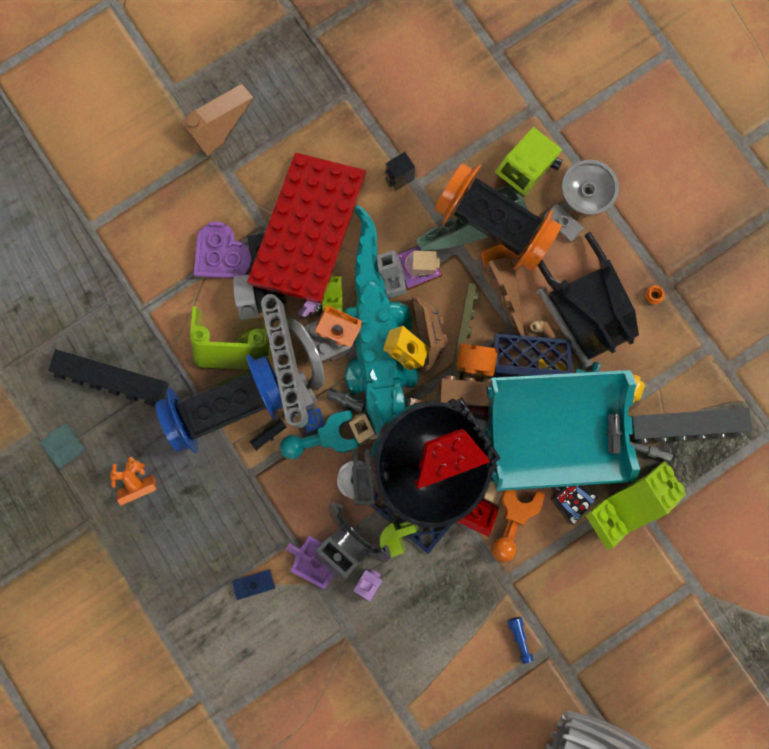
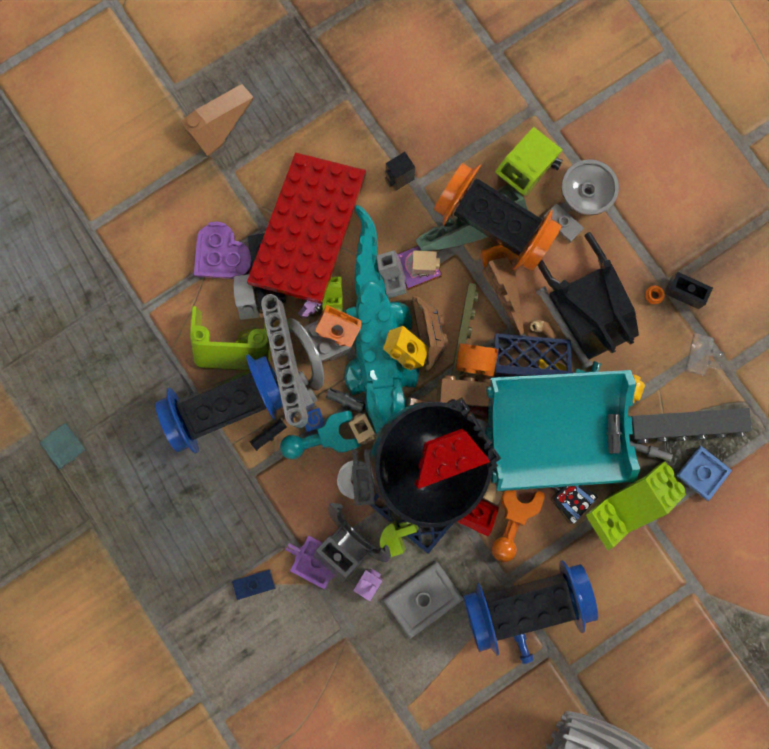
(107, 376): black brick -> none
(134, 487): orange piece -> none
(423, 599): none -> light grey piece
(531, 607): none -> brick
(688, 290): none -> black brick
(700, 353): none -> clear hinge
(704, 473): none -> medium blue plate

